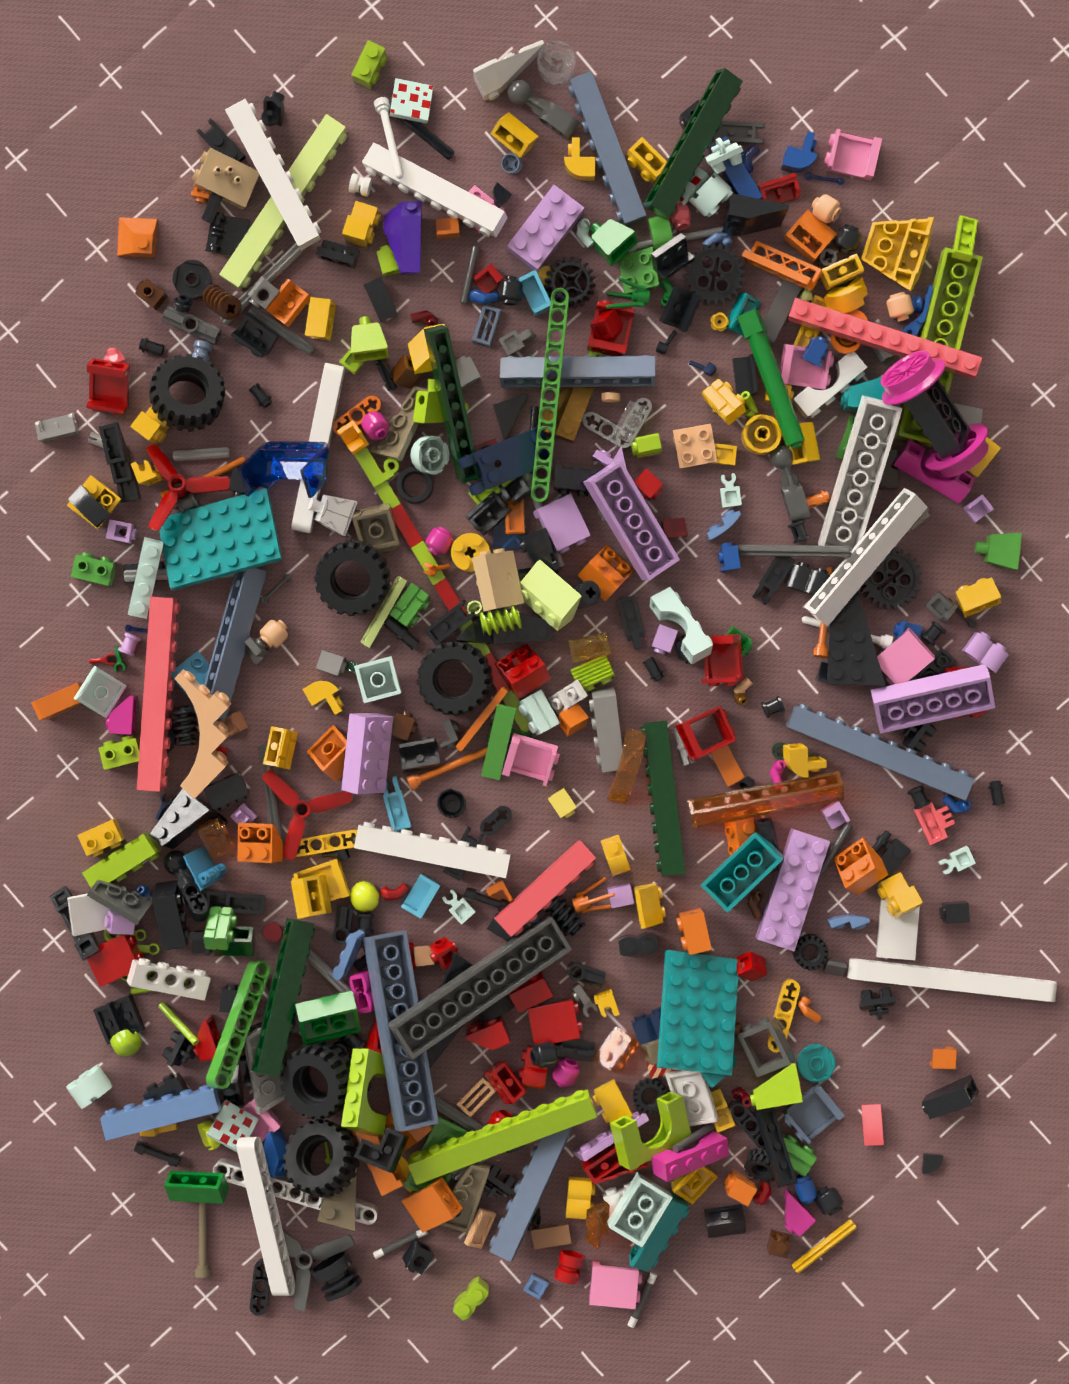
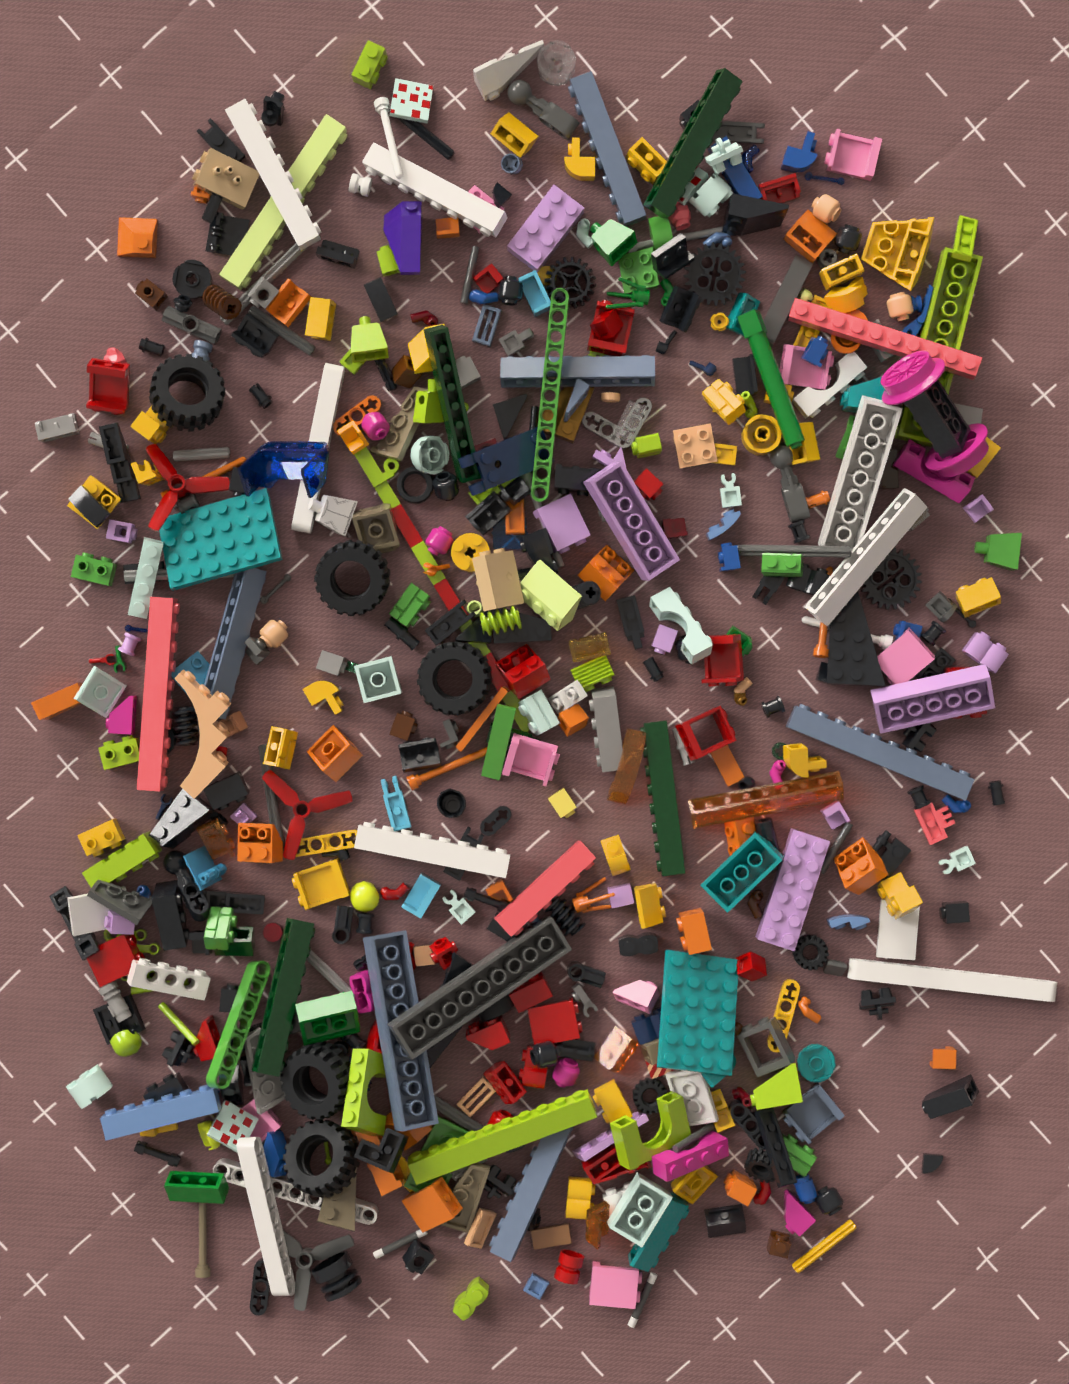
(116, 1003): none -> light grey axle
(311, 896): yellow slope -> none
(348, 955): medium blue hinge -> none
(361, 224): yellow brick -> none
(367, 753): lavender brick -> none
(383, 611): yellowish green tile -> none
(445, 486): none -> black head
(578, 395): none -> sand blue slope
(605, 1000): yellow hinge -> none
(638, 995): none -> slope
(781, 270): orange fence -> none
(782, 565): none -> bright green brick
(872, 1125): coral slope -> none

